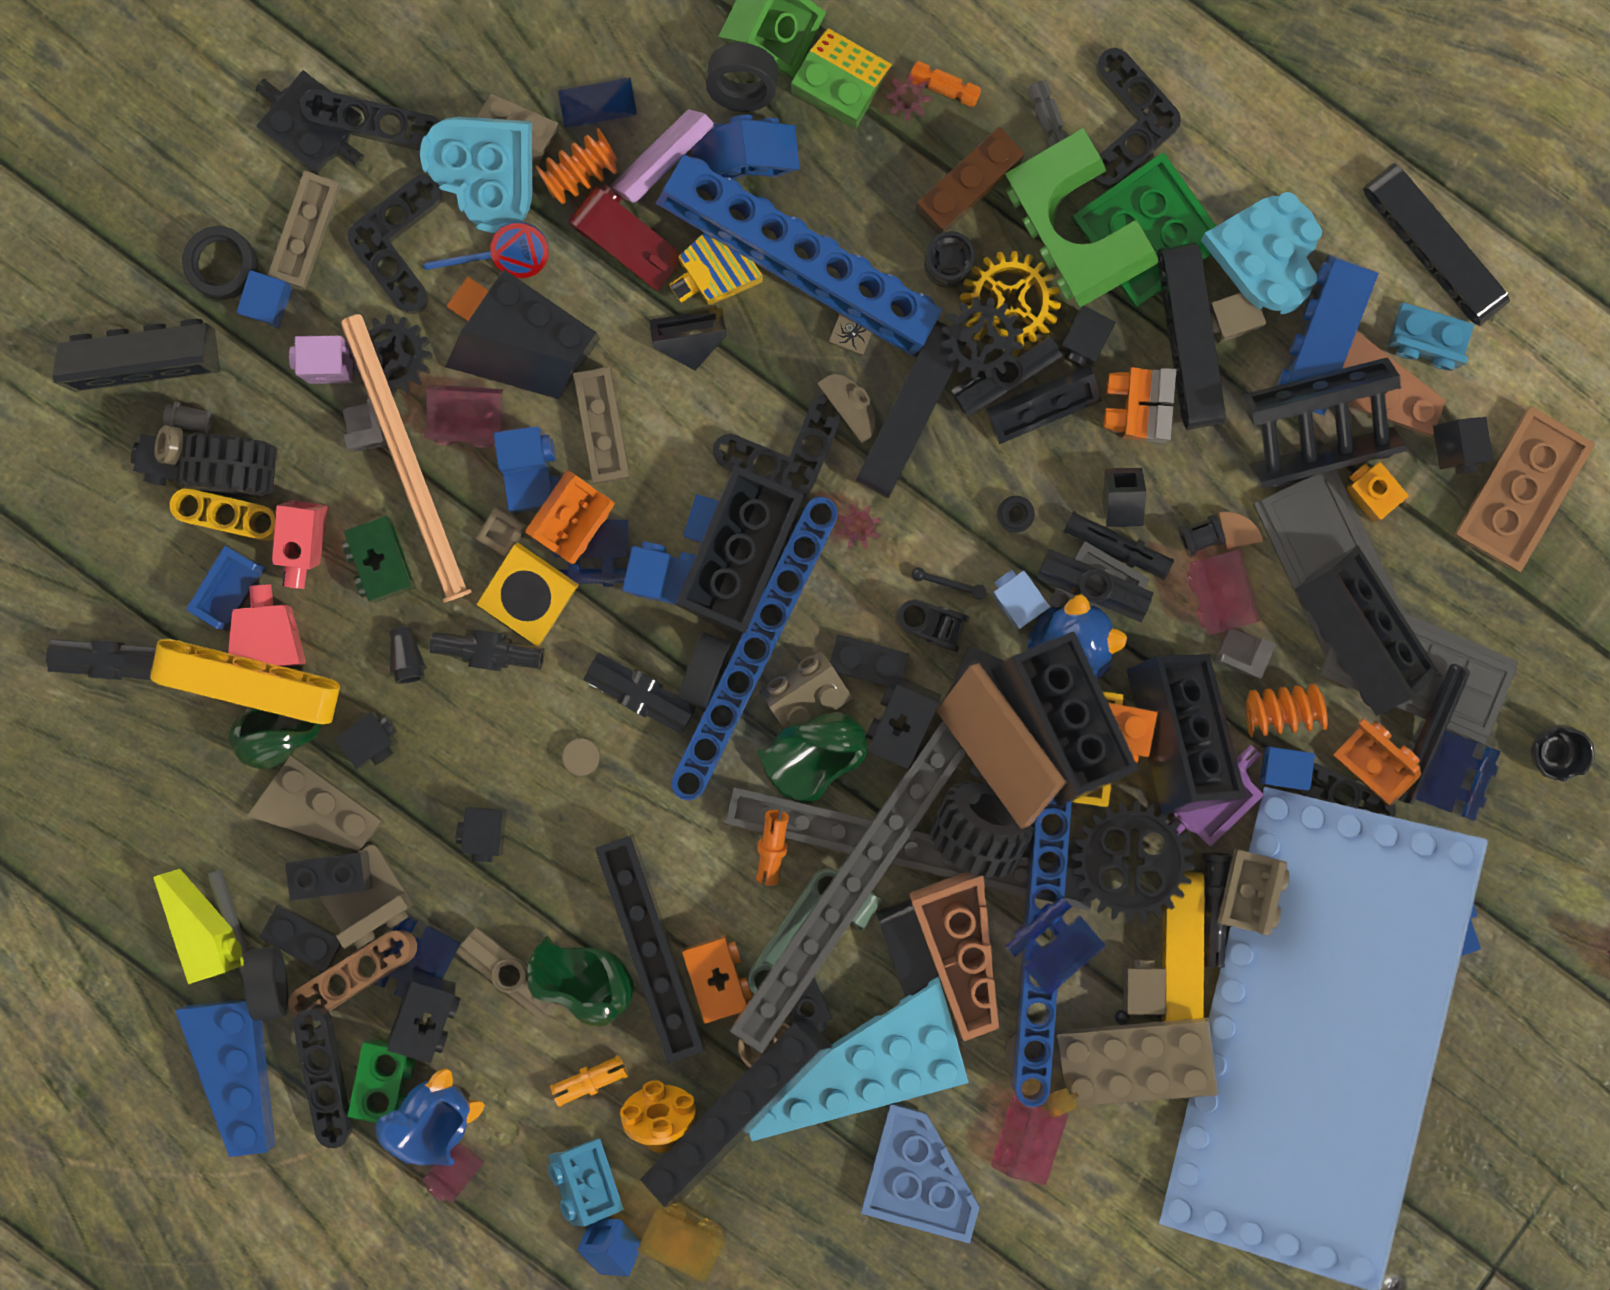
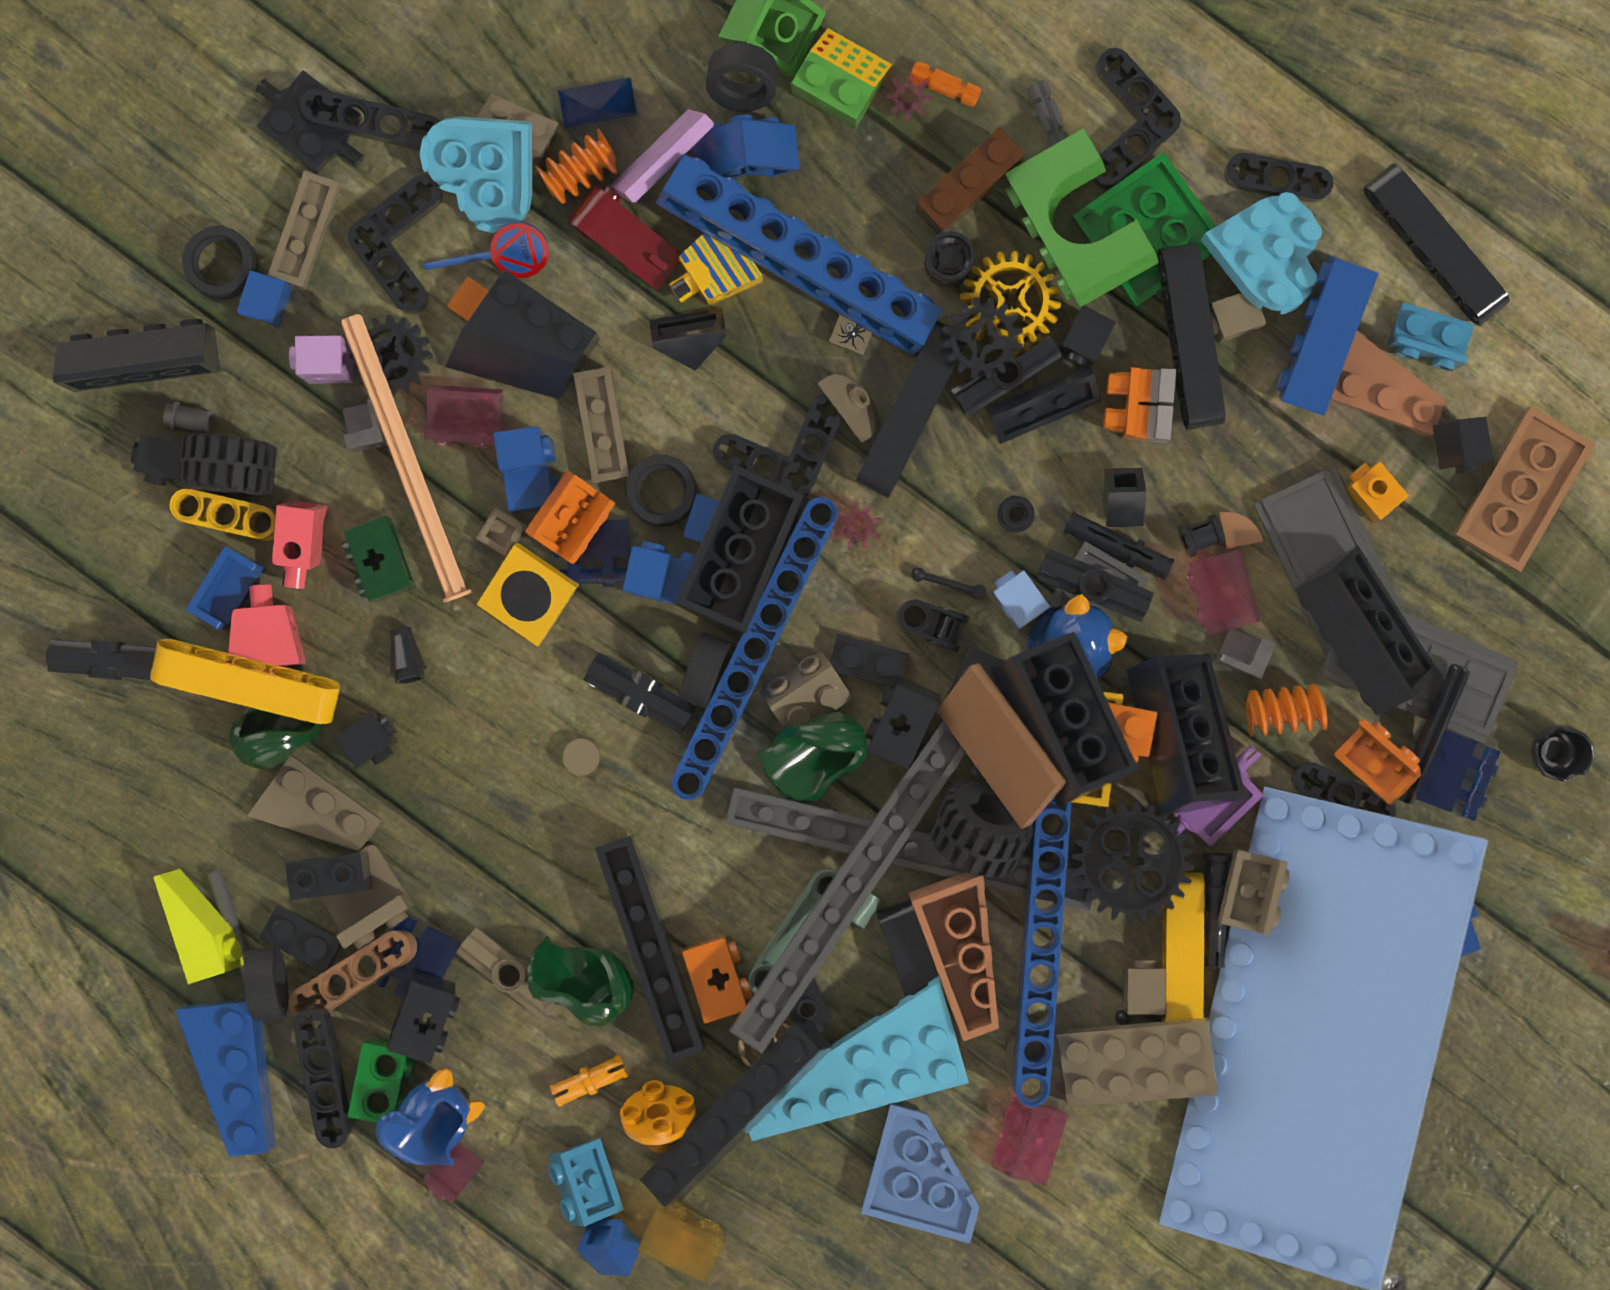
(168, 445): dark tan tile -> none
(482, 833): black brick -> none
(487, 650): black pin -> none
(633, 490): none -> black tyre
(772, 847): orange pin -> none
(1061, 955): clear blue plate -> none
(1061, 1102): clear yellow plate -> none
(1253, 164): none -> black beam
(1287, 768): blue panel -> none
(1318, 392): black fence -> none

